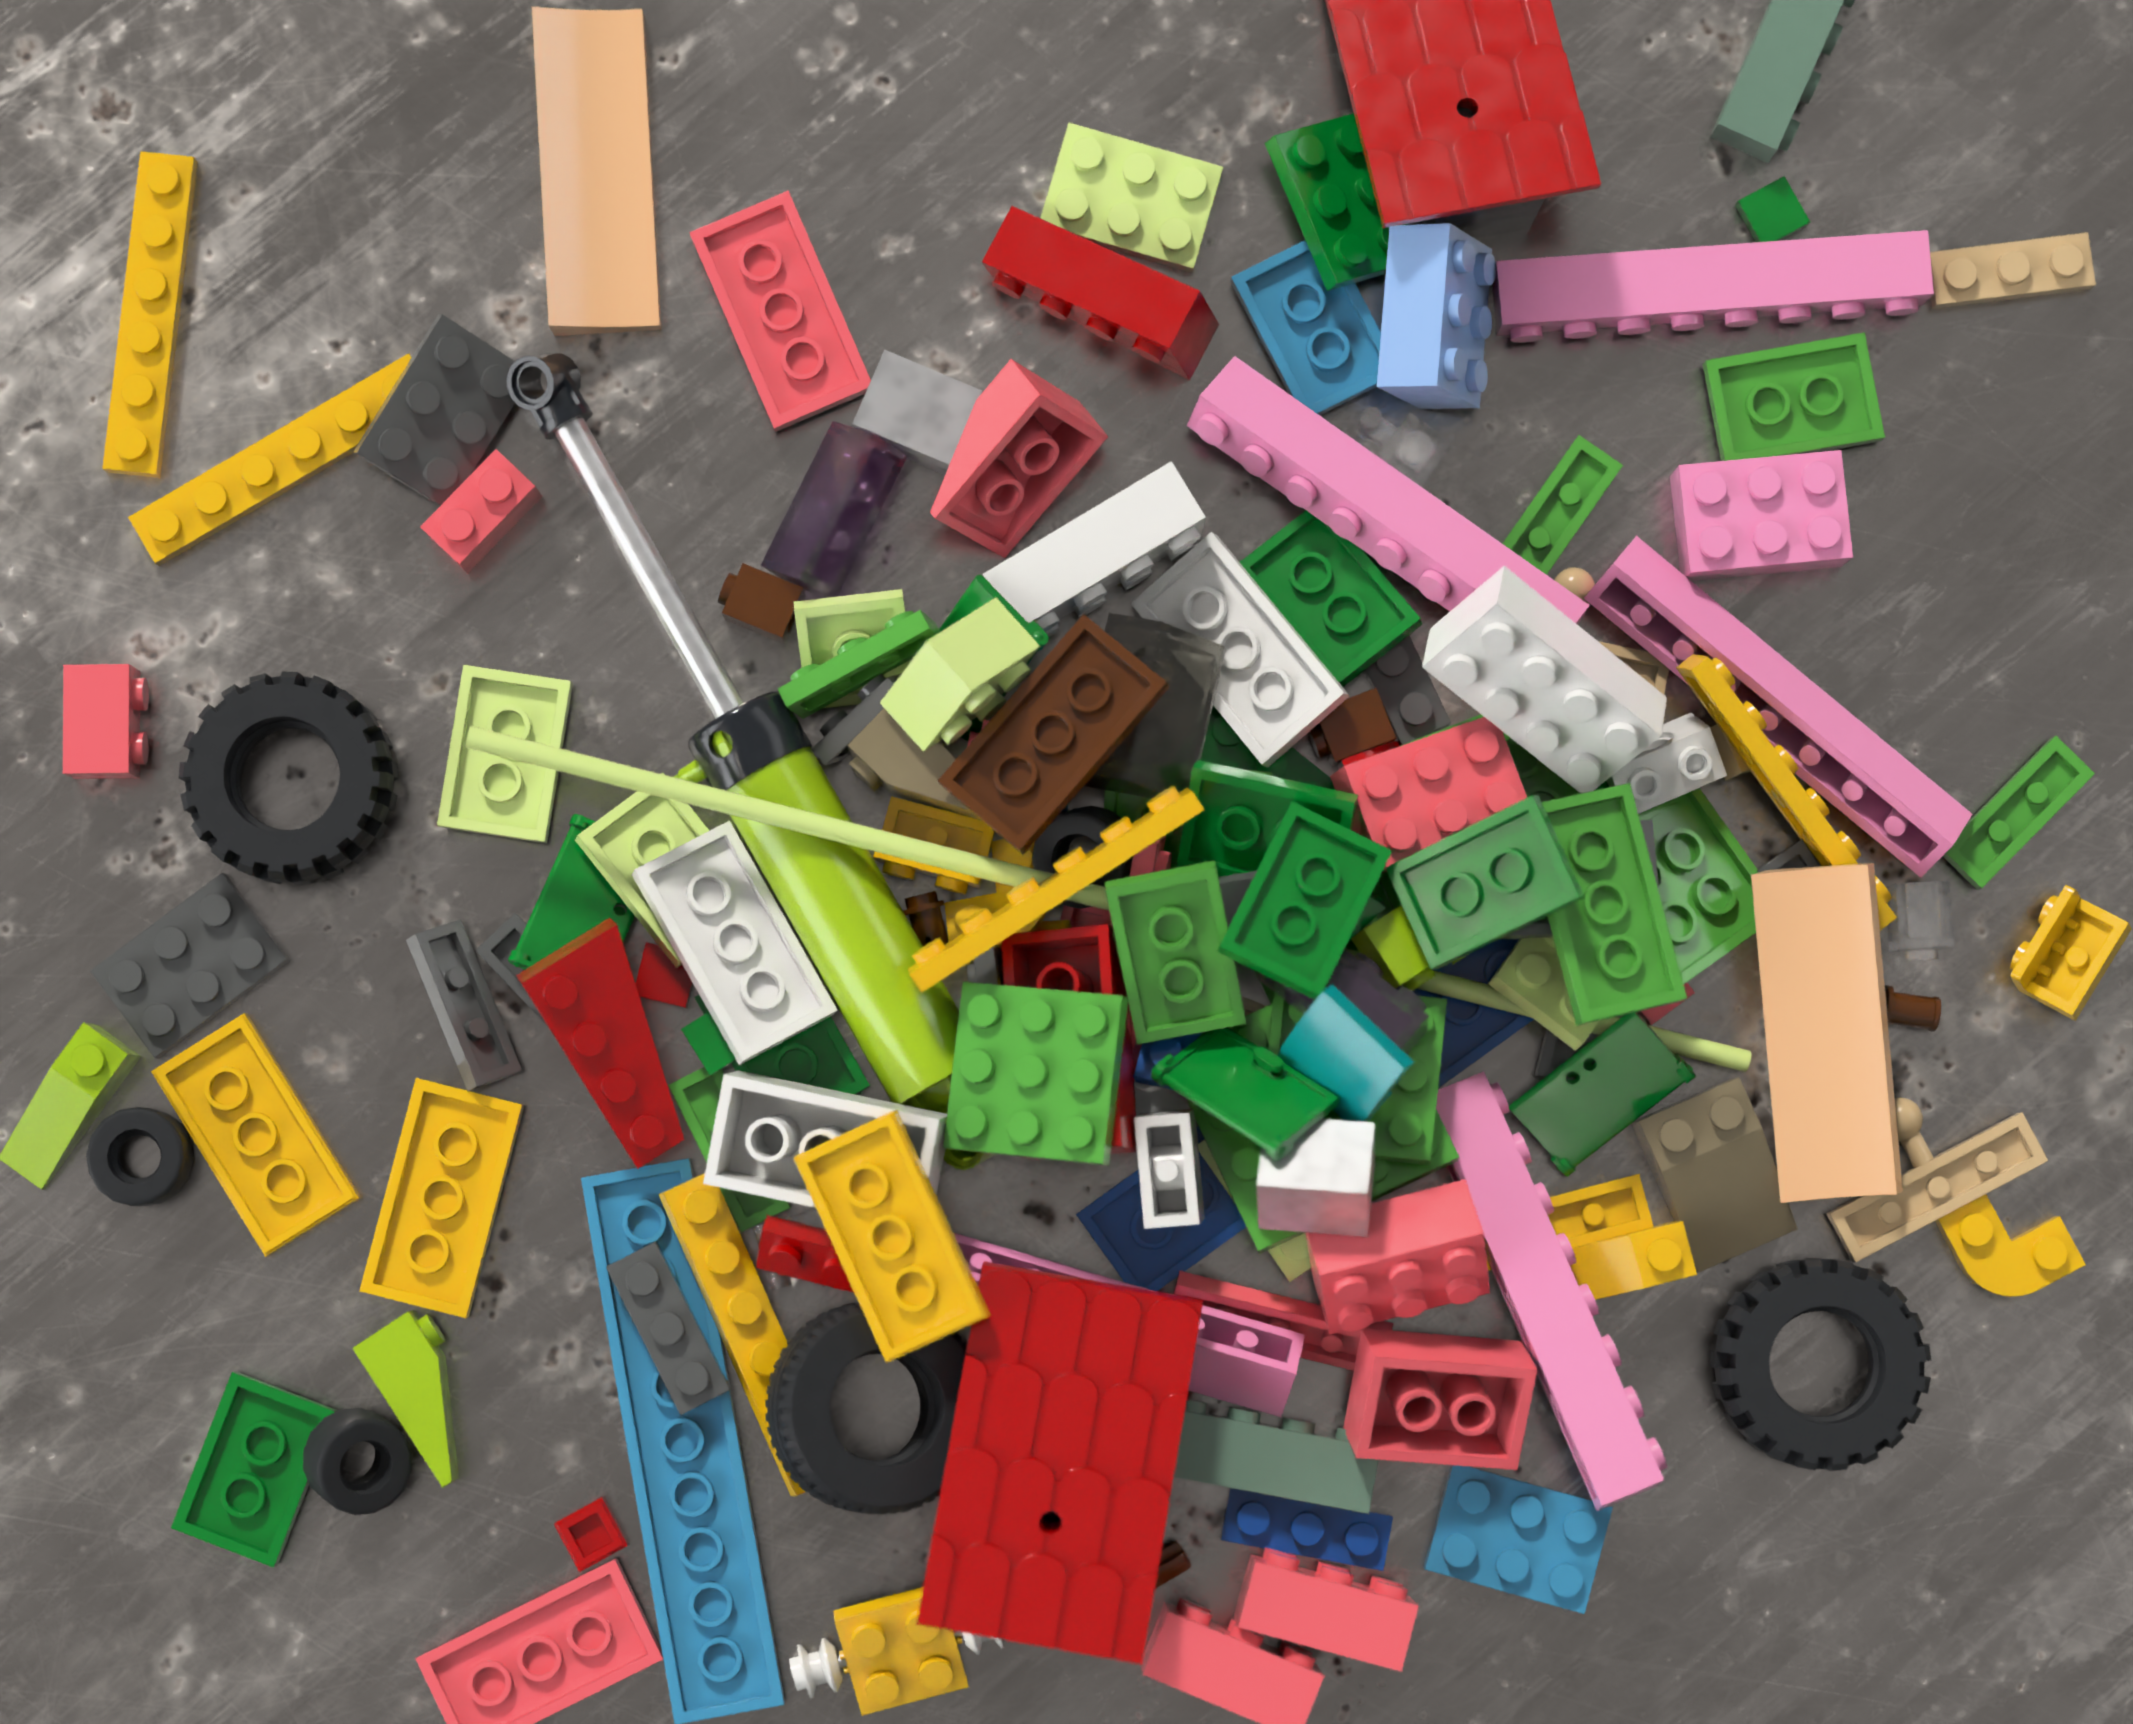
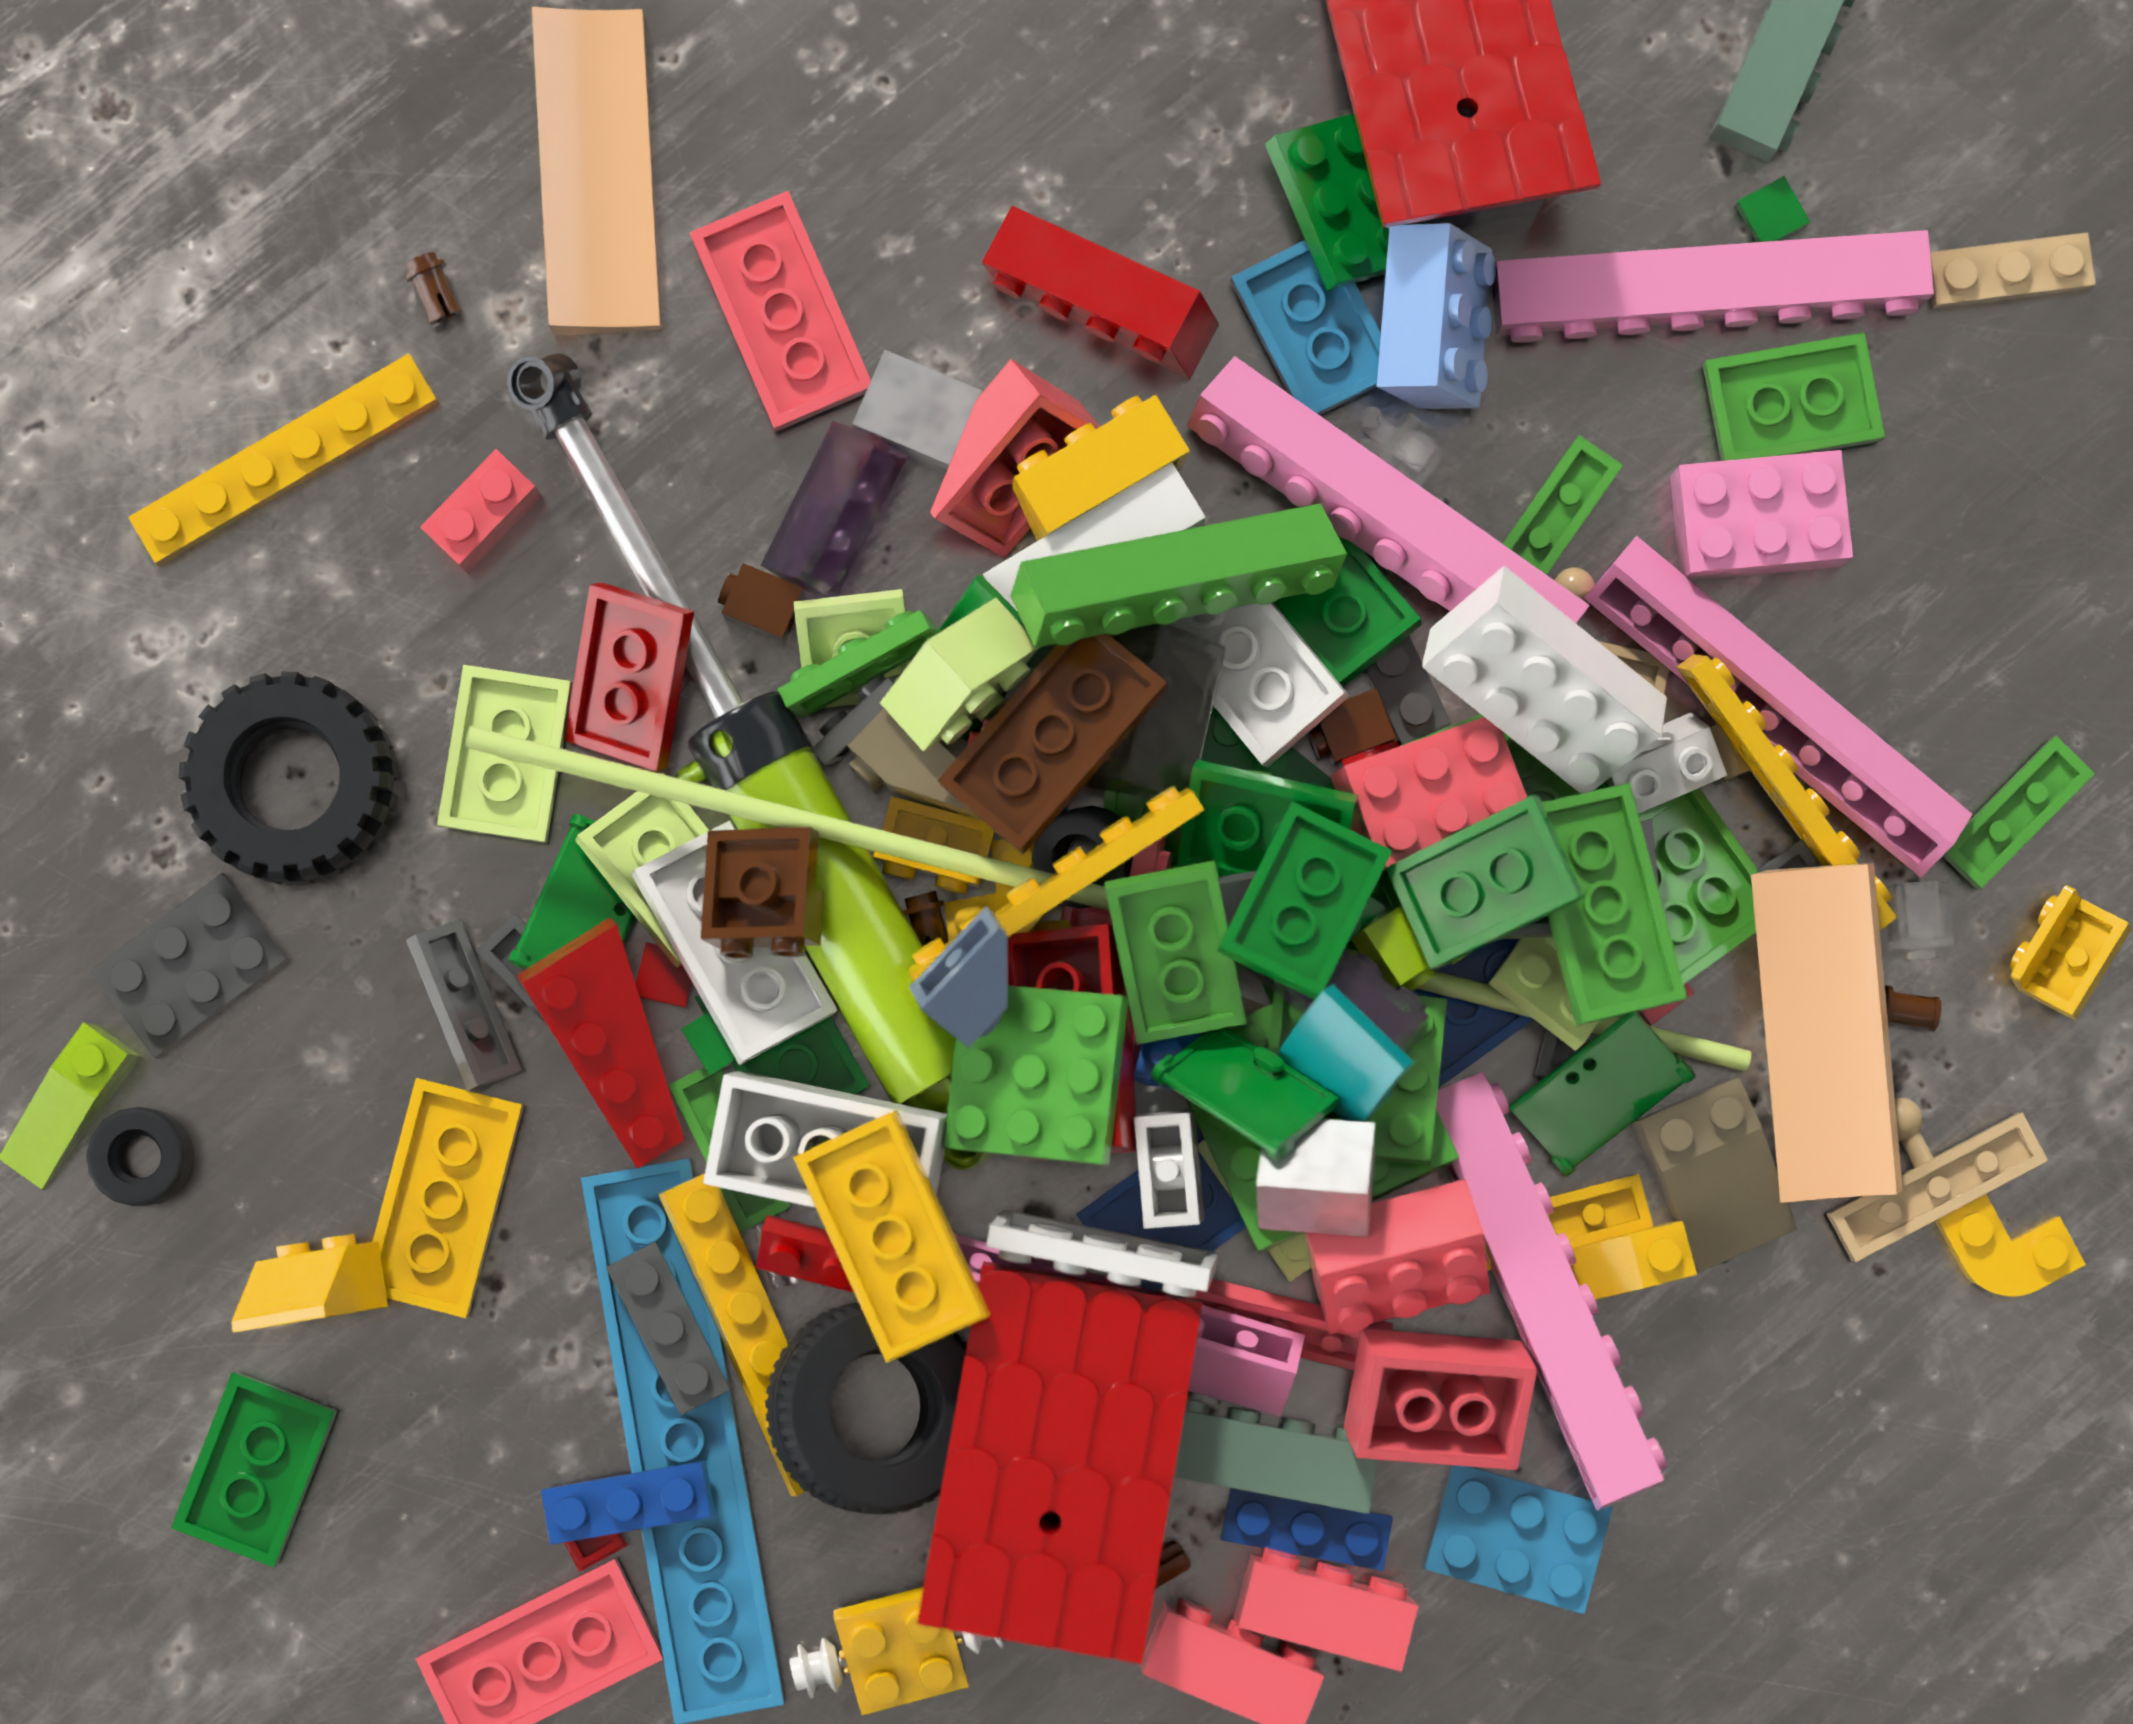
(103, 721): coral brick -> none
(150, 314): yellow plate -> none
(256, 1134): yellow tile -> none
(312, 1284): none -> yellow slope
(383, 1480): black tyre -> none
(414, 1381): lime slope -> none
(432, 285): none -> reddish brown pin
(440, 412): dark grey plate -> none
(628, 676): none -> plate
(628, 1502): none -> blue plate
(762, 891): none -> reddish brown plate
(968, 981): none -> sand blue slope
(1097, 464): none -> yellow slope
(1122, 1255): none -> white plate
(1132, 197): yellowish green plate -> none
(1177, 575): none -> bright green brick
(1892, 1379): black tyre -> none

